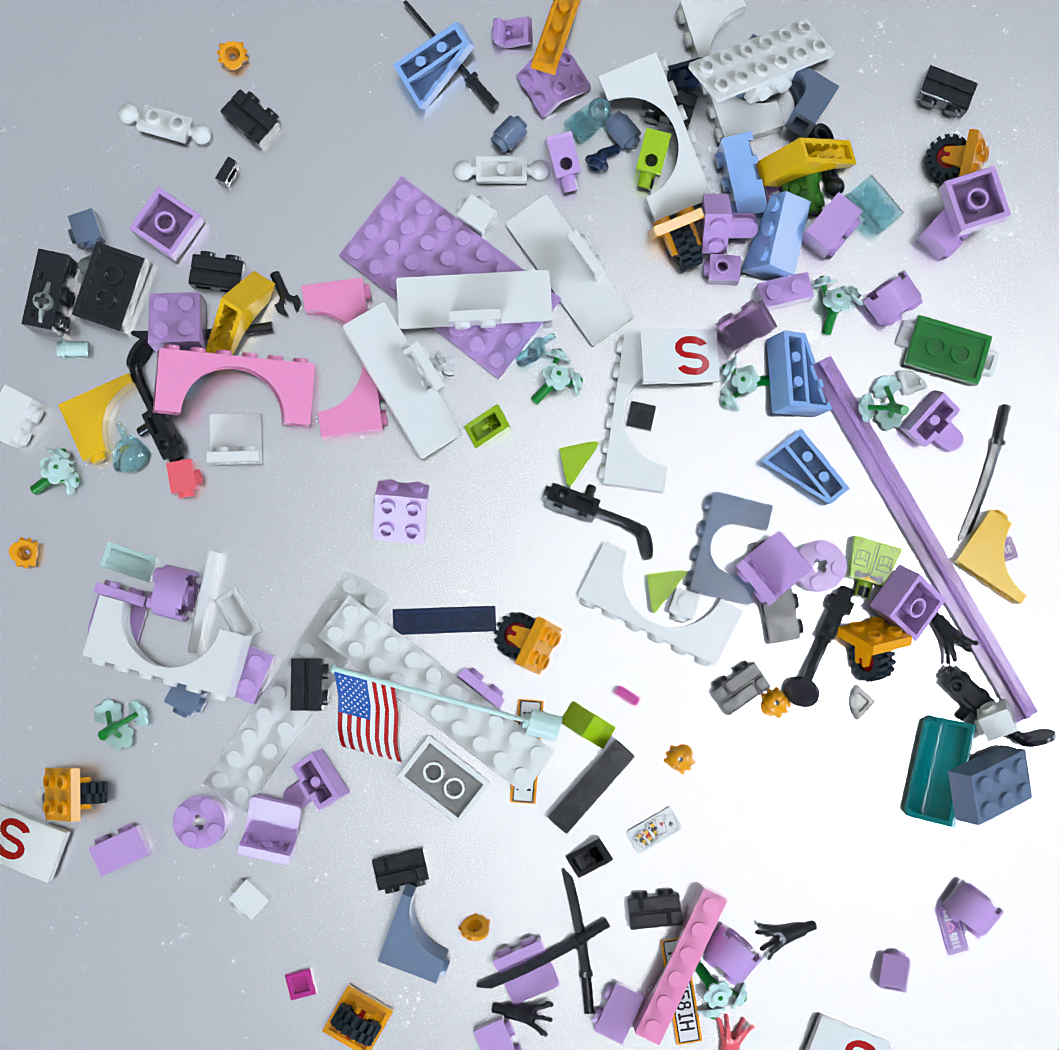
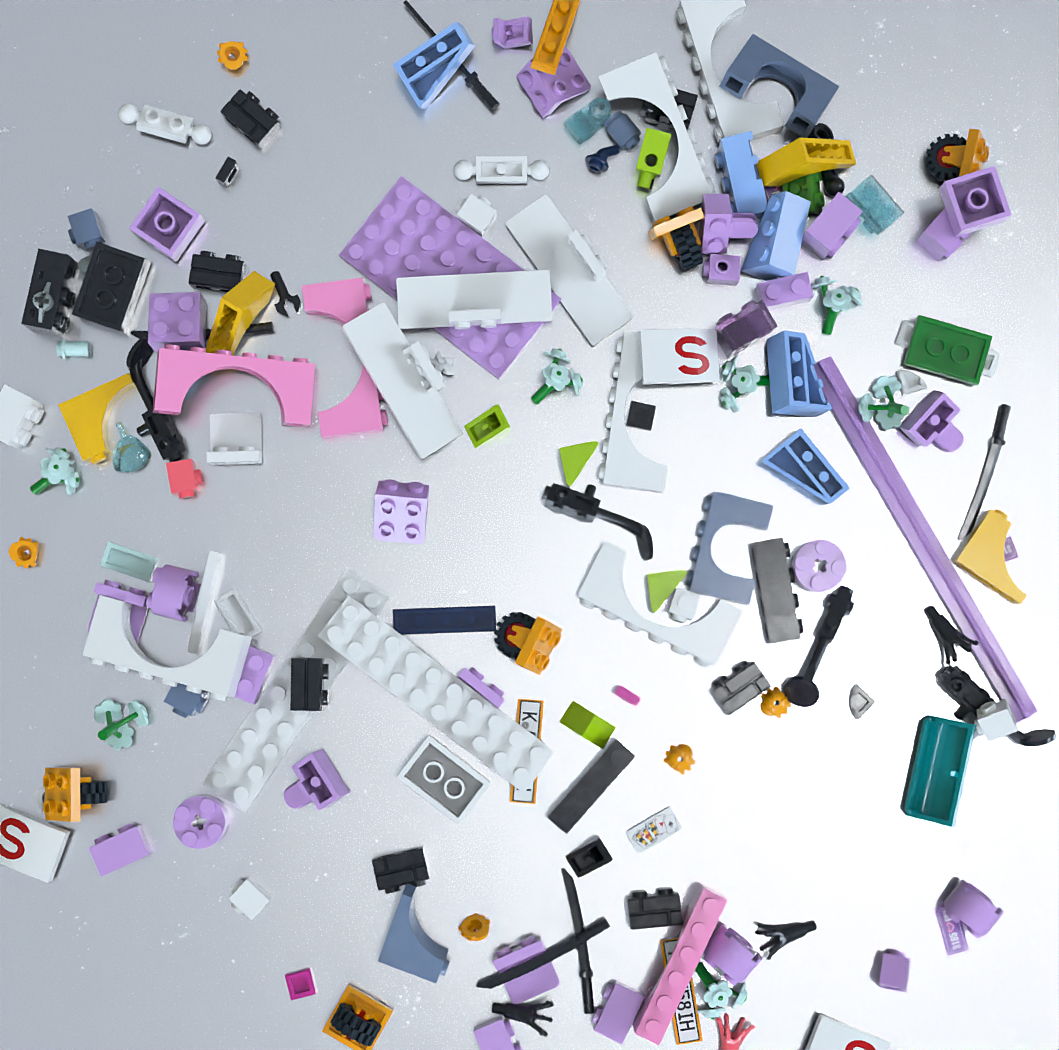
(270, 830): lavender bracket -> none
(371, 714): flag -> none
(509, 133): sand blue brick -> none
(533, 351): clear light blue piece -> none
(560, 148): lavender torso -> none
(682, 76): dark blue plate -> none
(762, 63): white bracket -> none
(773, 568): lavender bracket -> none
(870, 563): lime torso -> none
(873, 646): light orange plate -> none
(893, 298): lavender brick -> none
(907, 601): lavender brick -> none
(946, 91): black brick -> none
(990, 784): sand blue brick -> none

